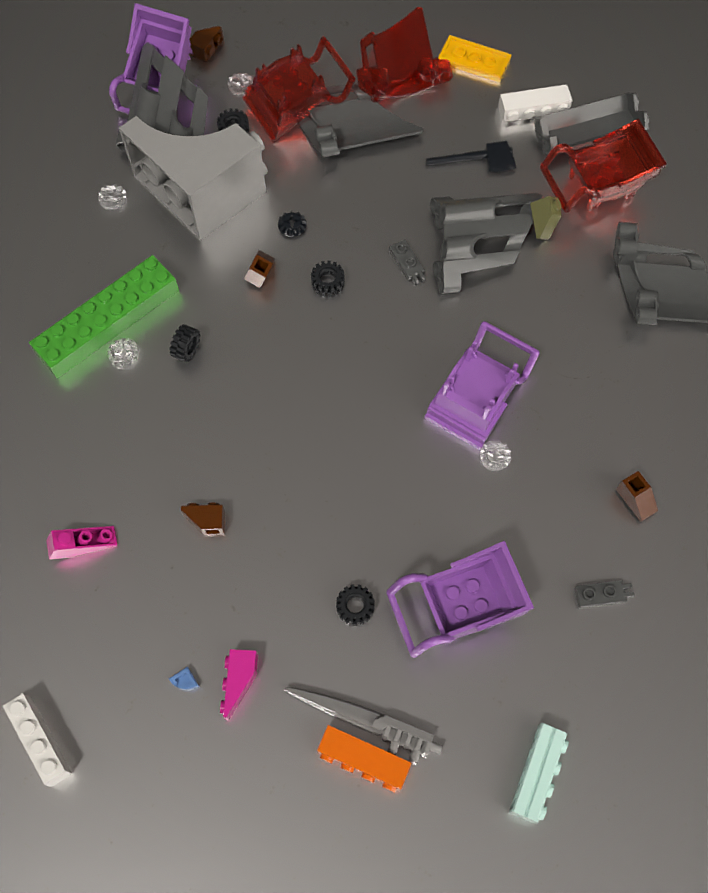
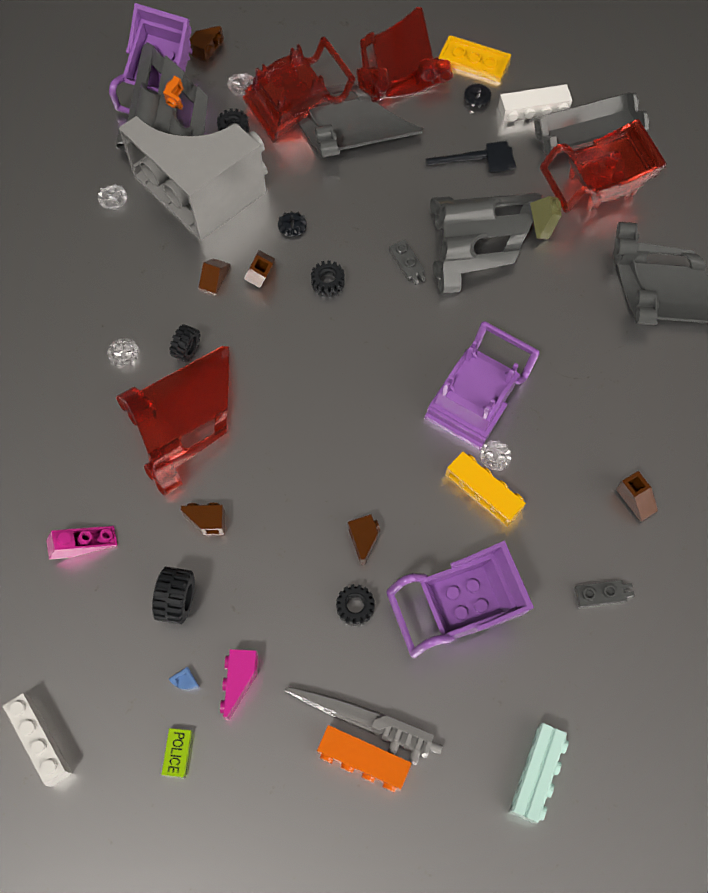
(104, 316): bright green brick -> none
(172, 92): none -> orange bracket
(173, 595): none -> black tyre
(176, 753): none -> lime tile
(177, 408): none -> clear red panel
(213, 275): none -> reddish brown slope
(364, 536): none -> reddish brown slope
(473, 90): none -> black gear
(485, 488): none -> yellow brick

